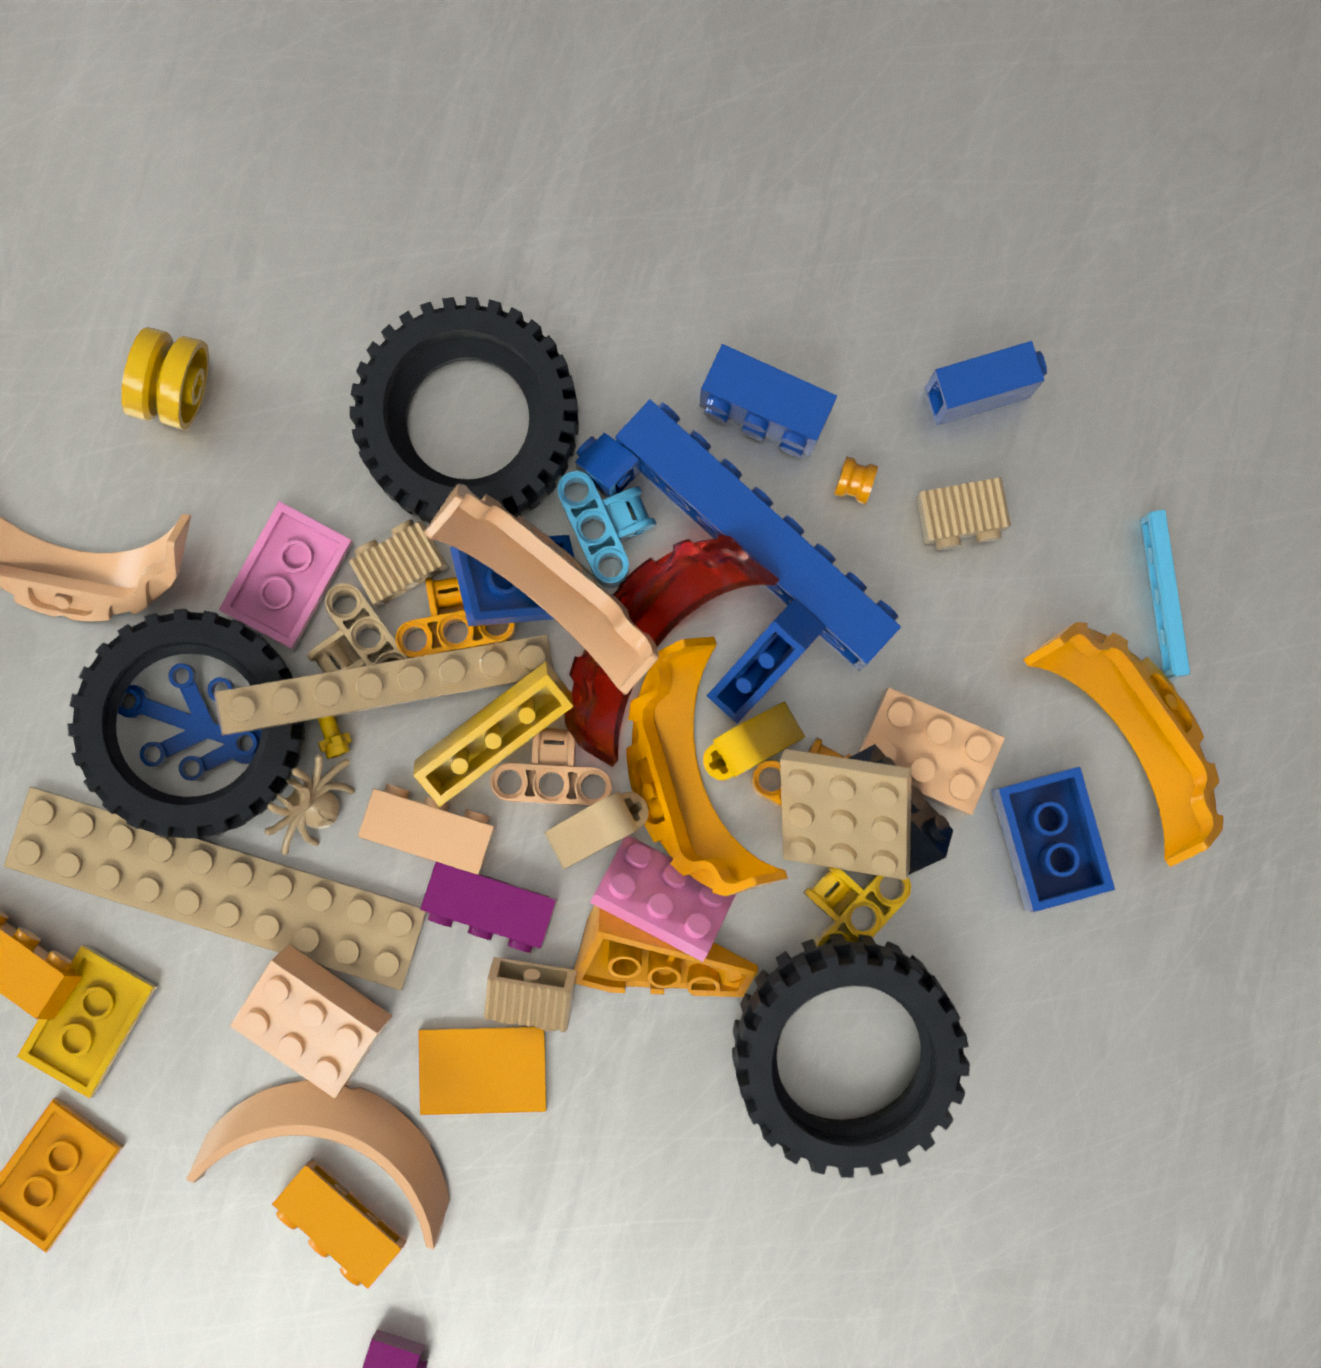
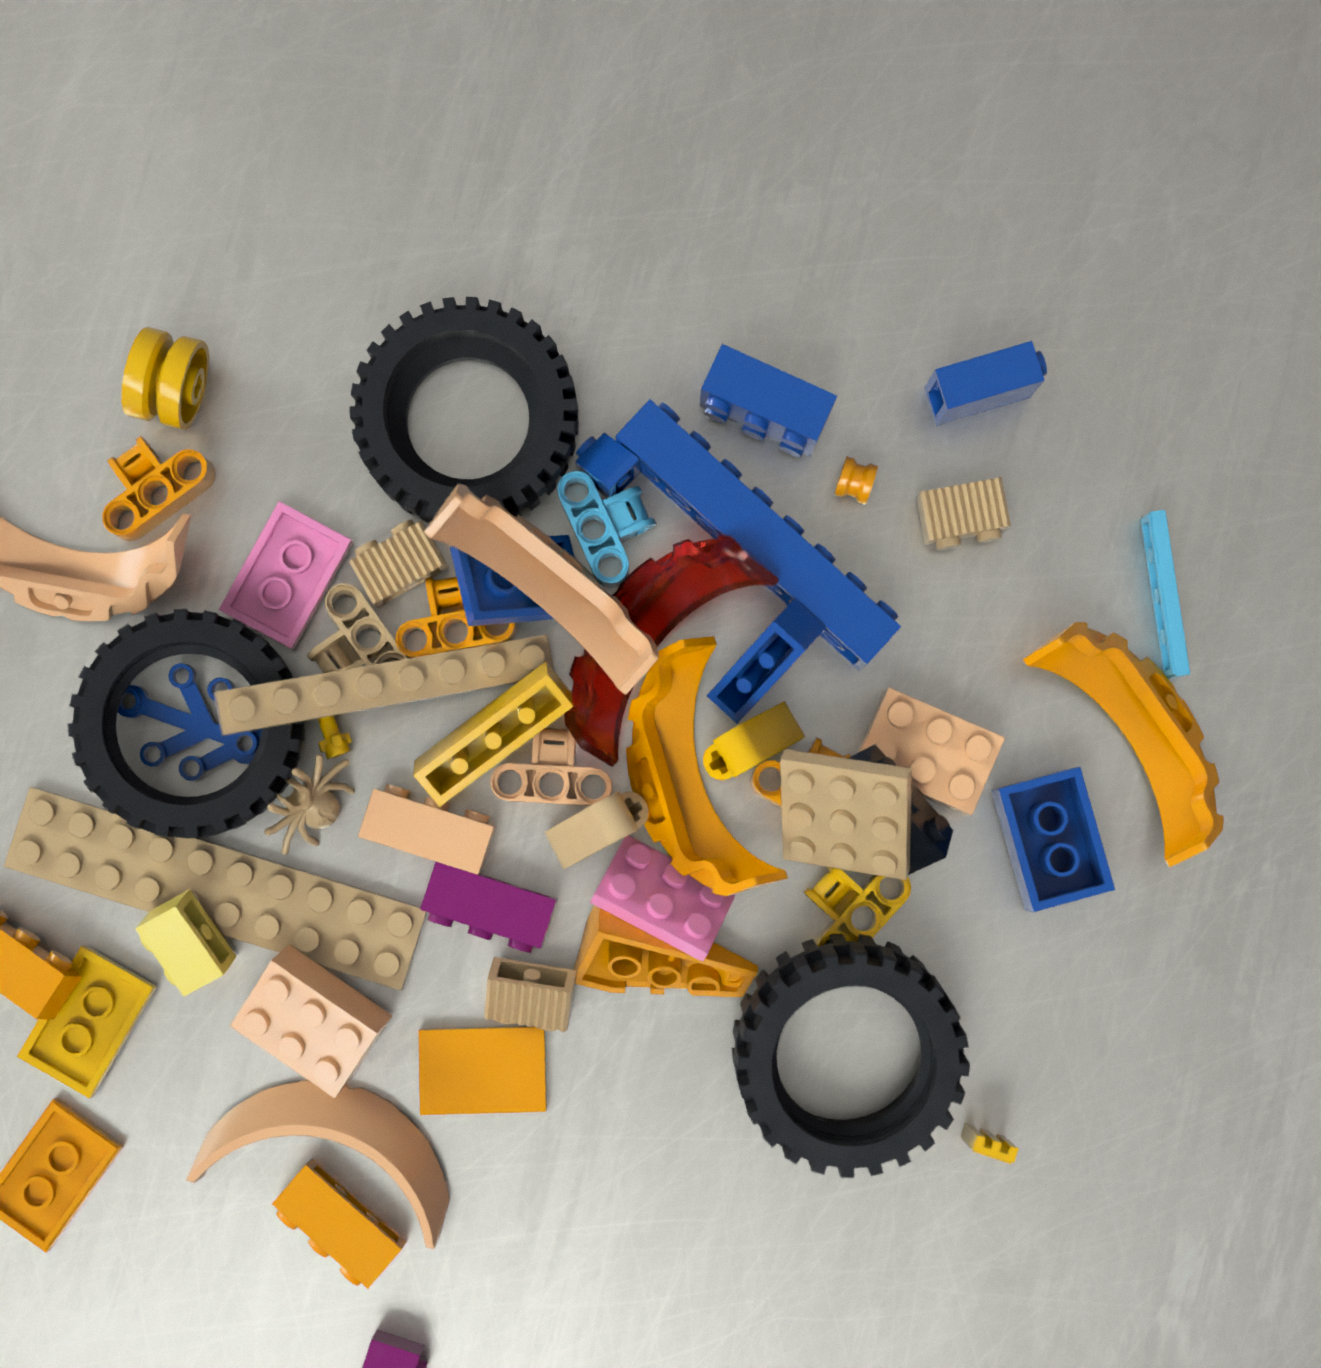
(141, 474): none -> light orange piece
(185, 943): none -> light yellow brick
(989, 1145): none -> yellow tile

